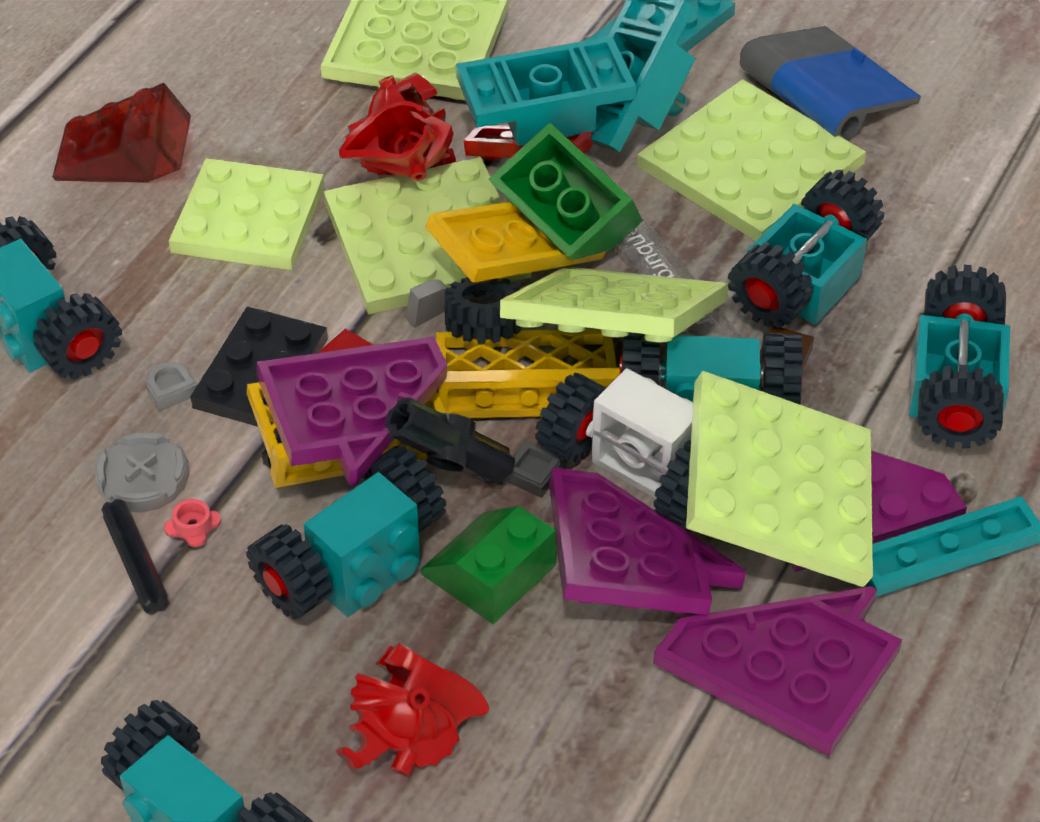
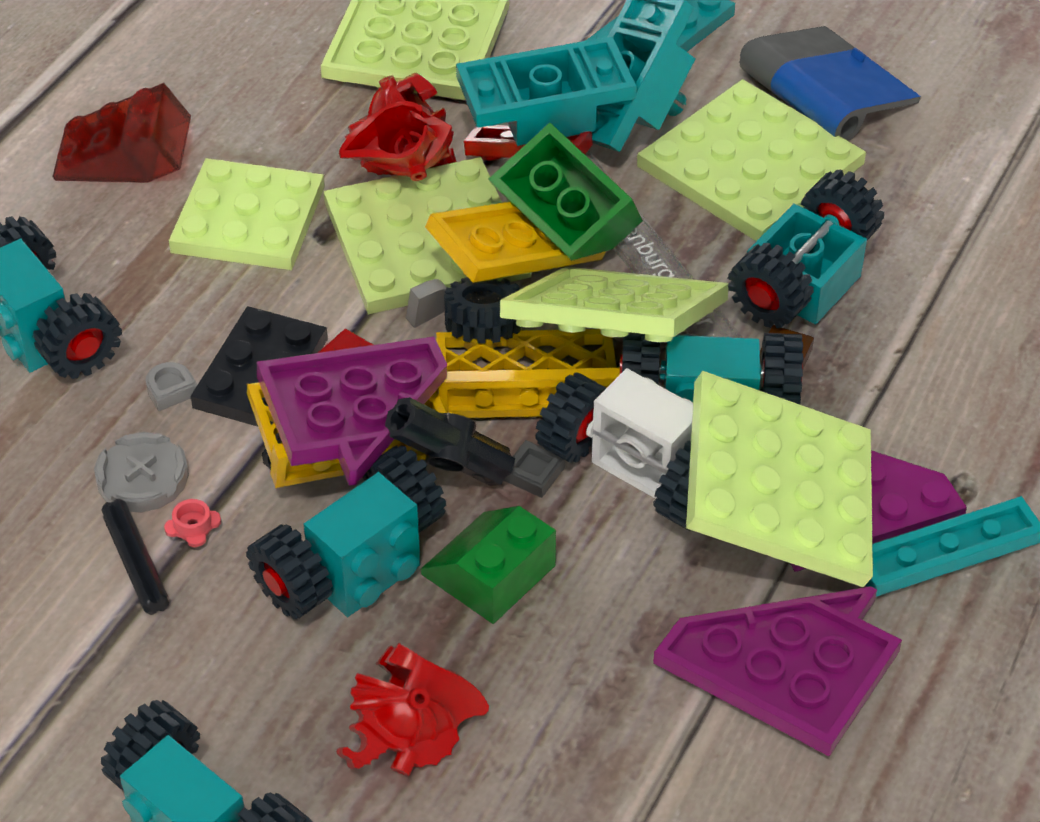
(628, 553): magenta wing -> none
(961, 358): brick -> none

